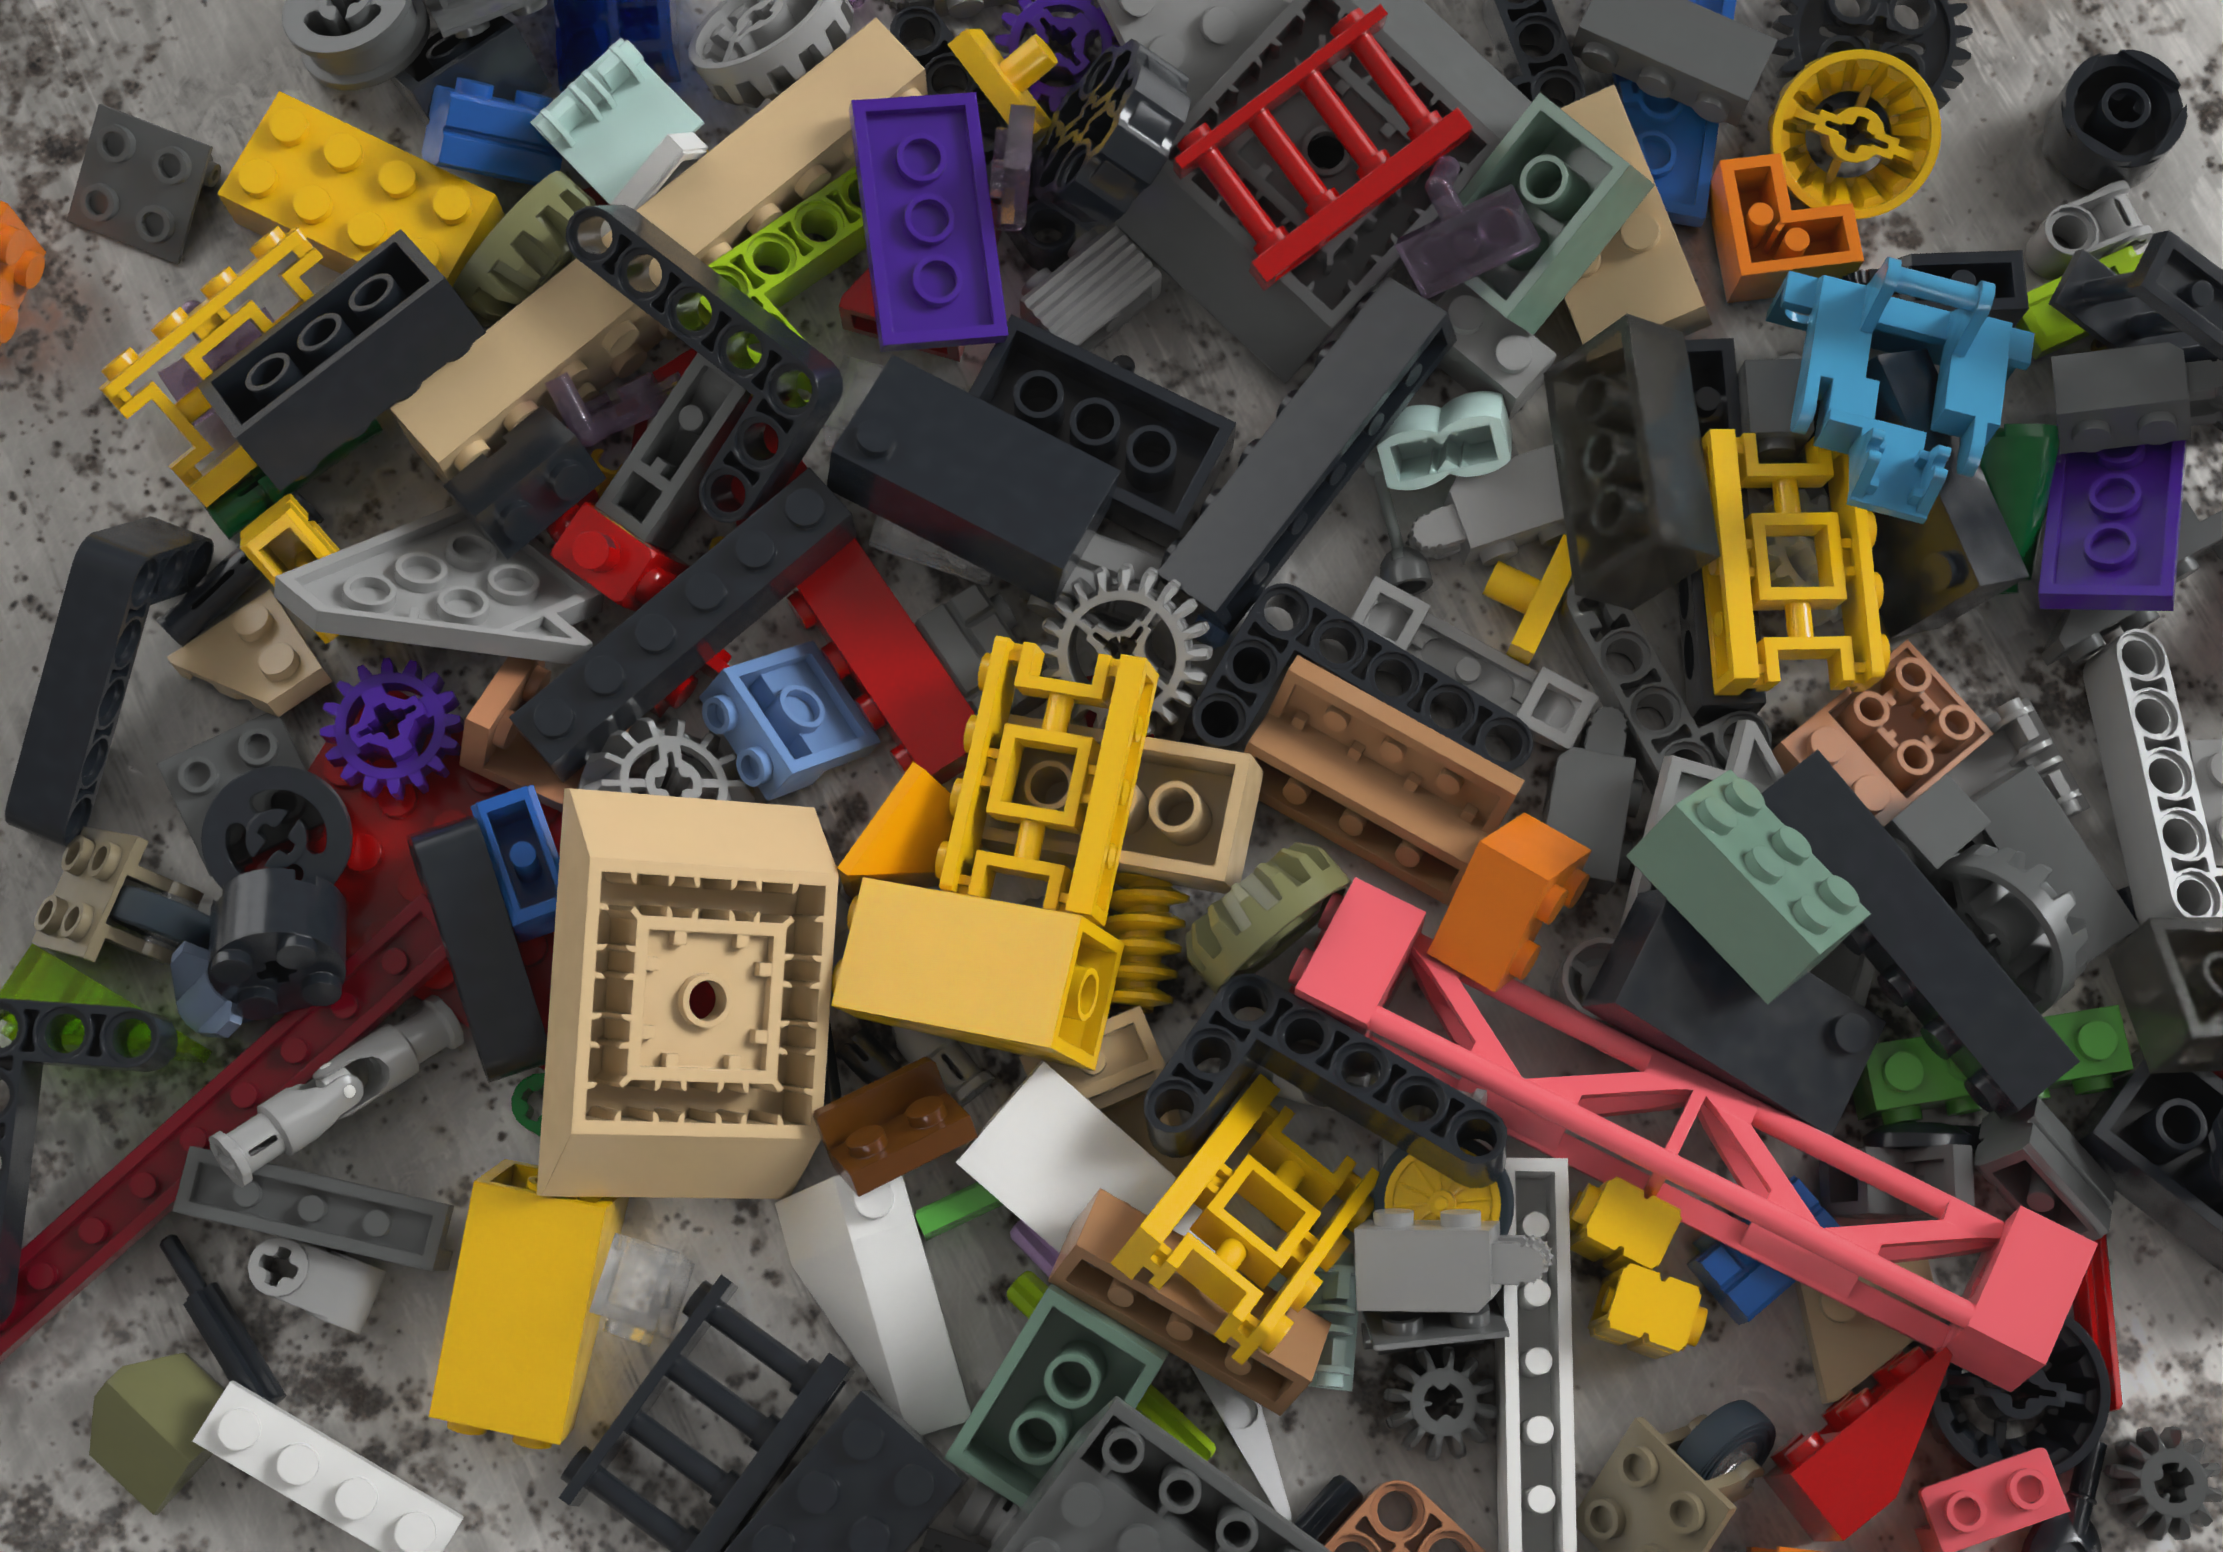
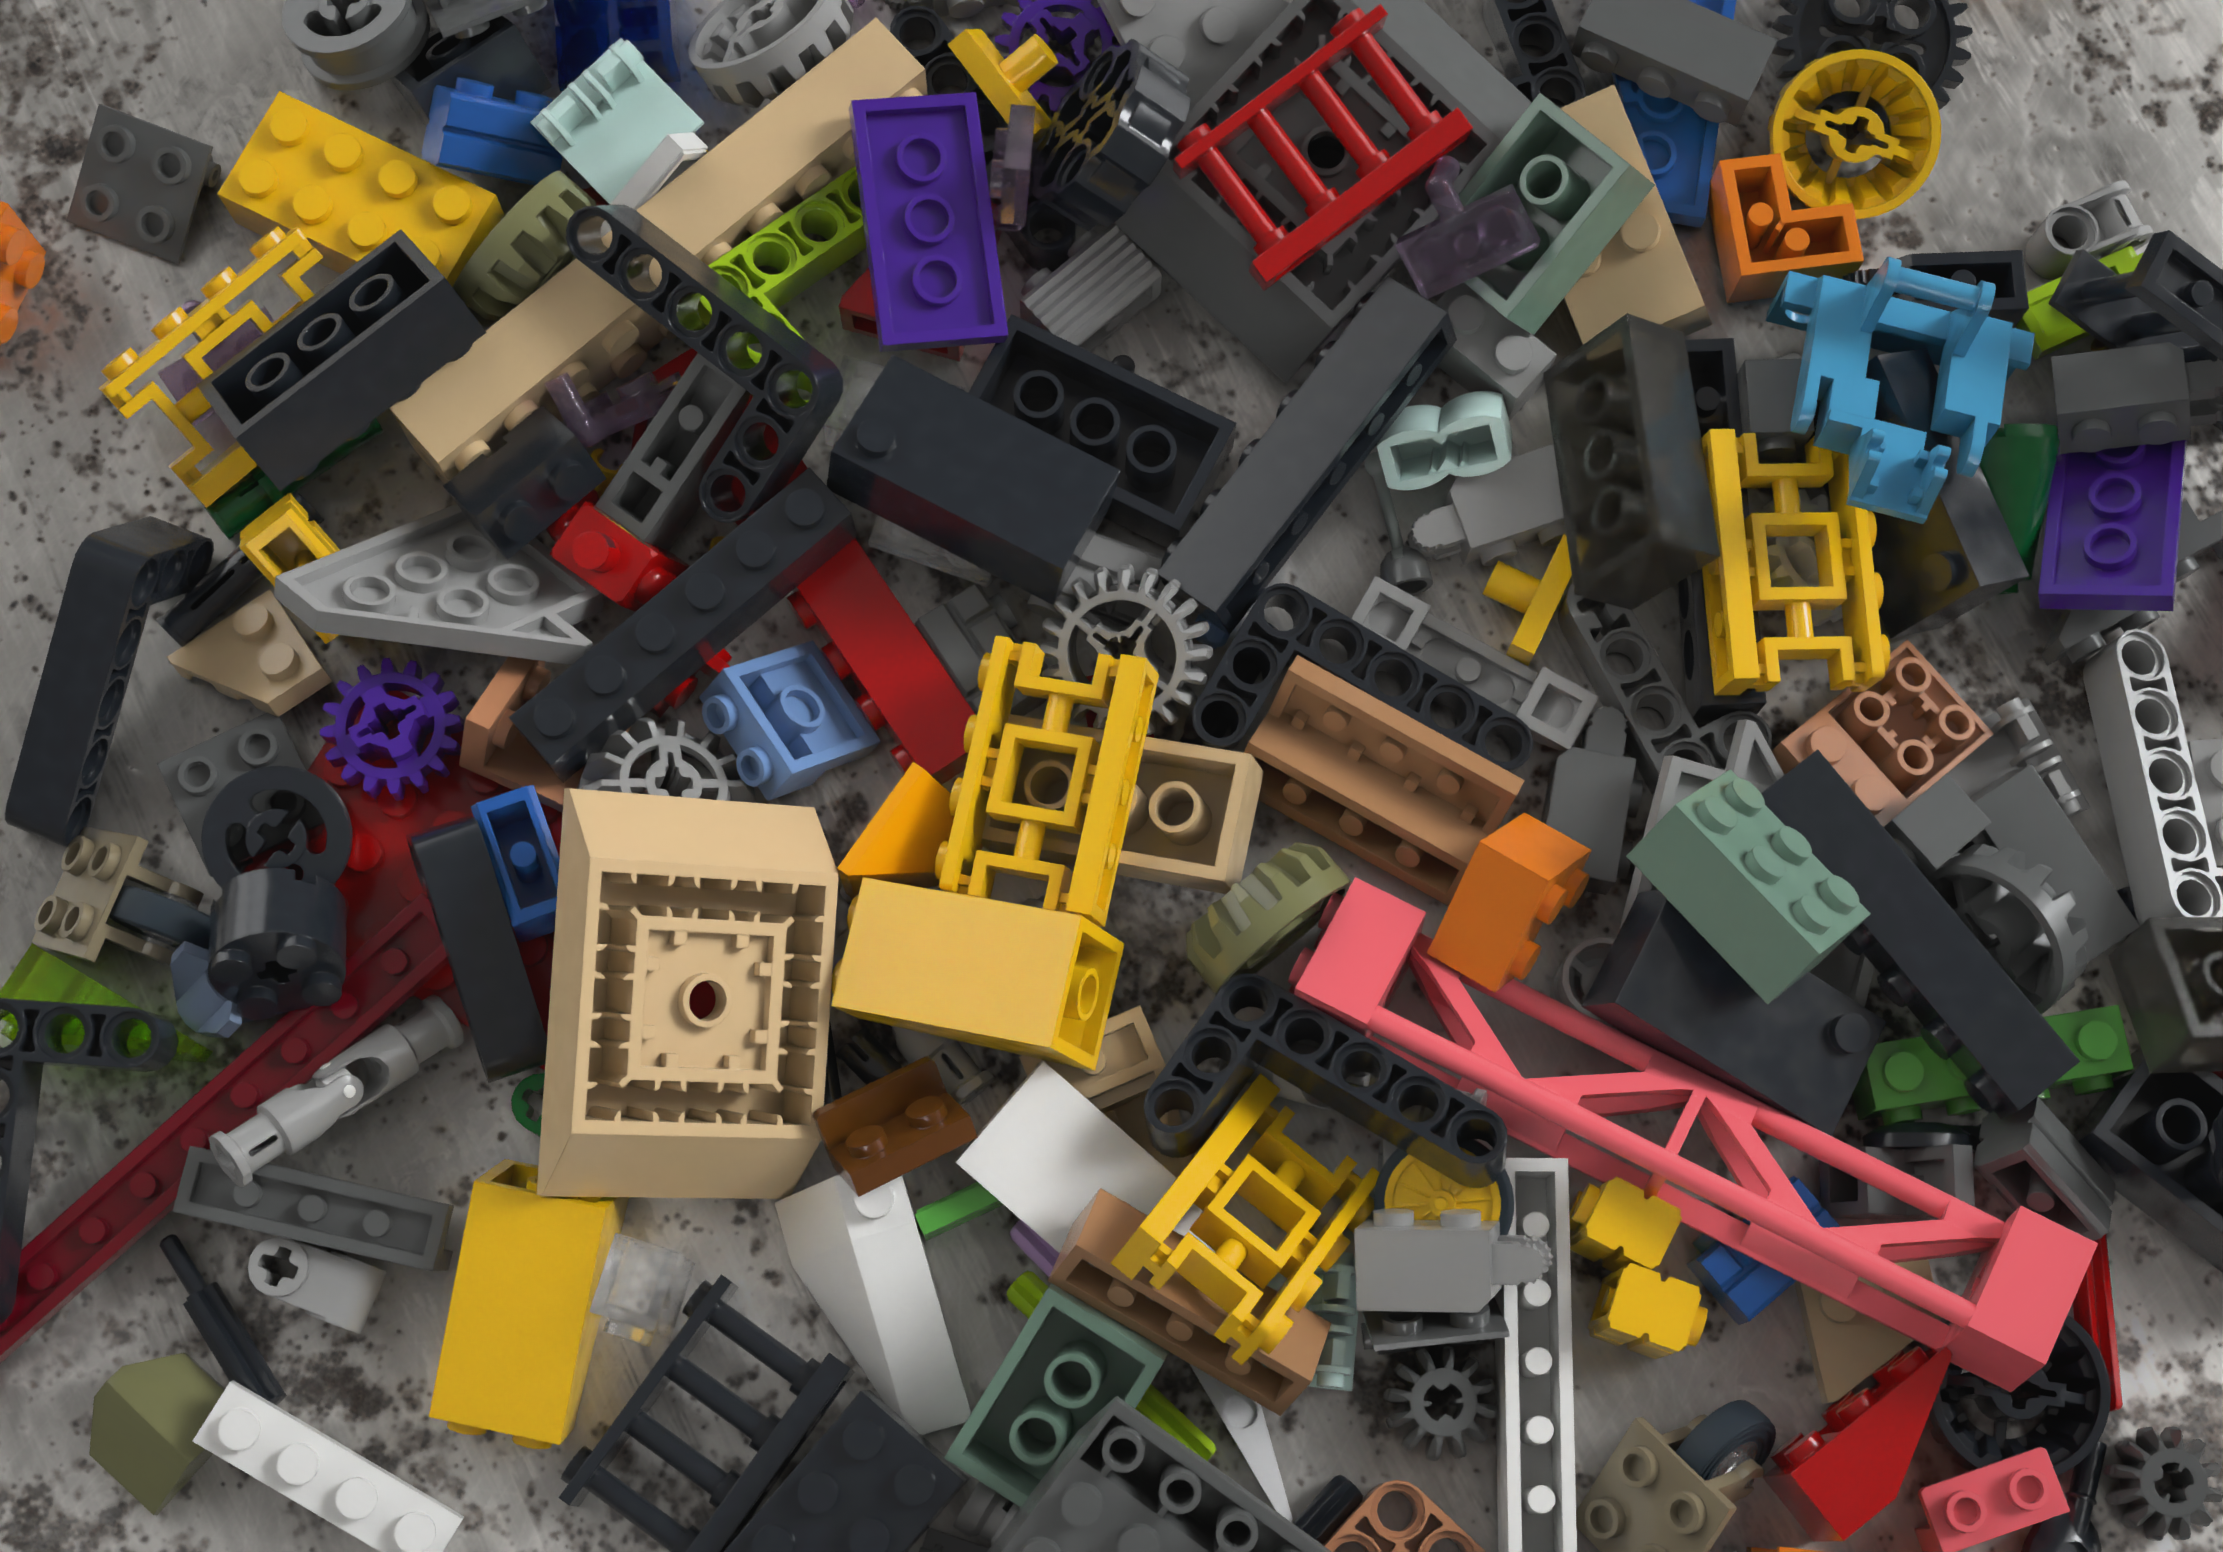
(1143, 929): yellow piece -> none
(2114, 120): black brick -> none

